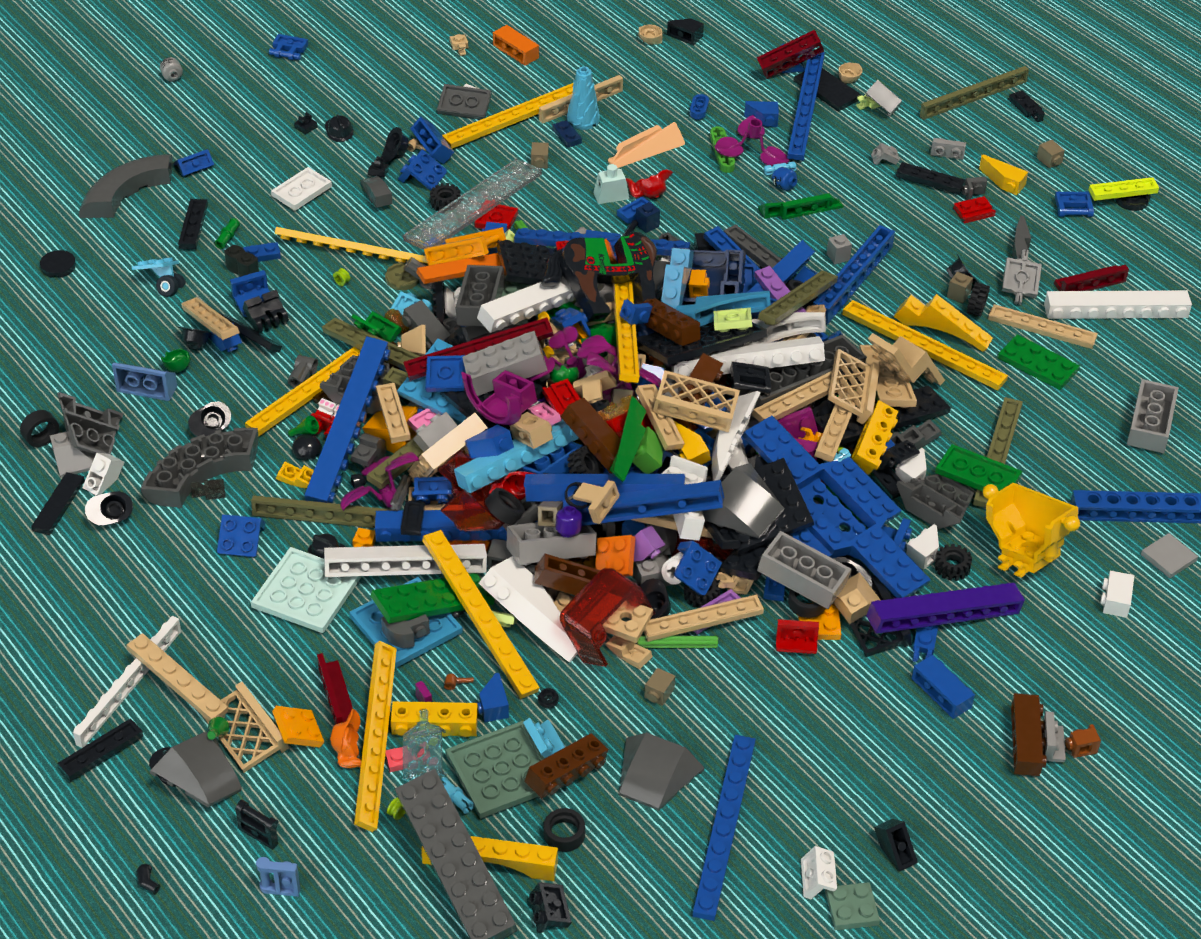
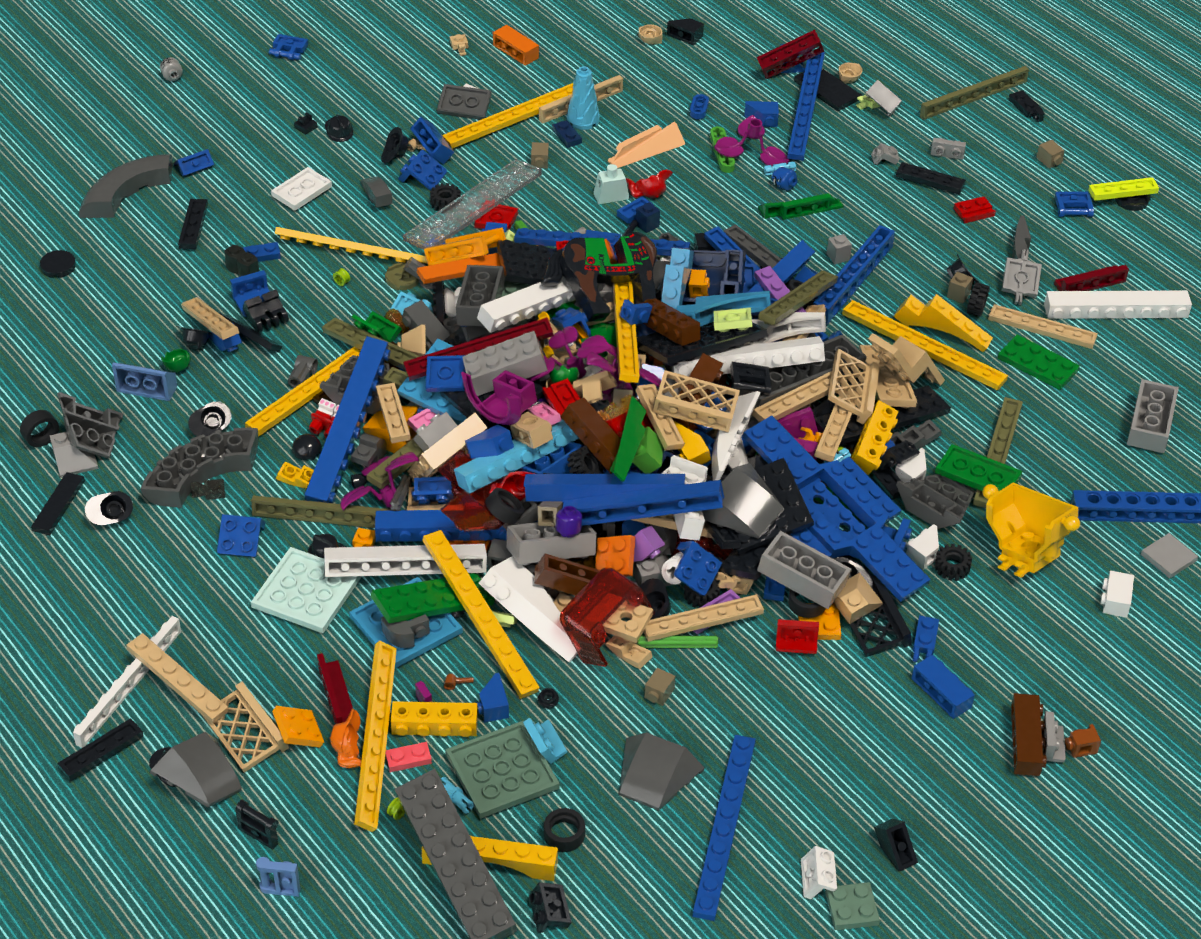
(102, 473): white slope -> none
(144, 881): black arm -> none
(168, 282): plate -> none
(217, 727): green cone -> none
(227, 233): green pin -> none
(308, 426): green cone -> none
(378, 168): black tile -> none
(413, 518): black tile -> none
(422, 736): clear light blue plate -> none
(566, 766): reddish brown brick -> none
(600, 498): tan piece -> none
(945, 607): dark purple brick -> none
(974, 186): dark grey bracket -> none
(1004, 175): yellow slope -> none

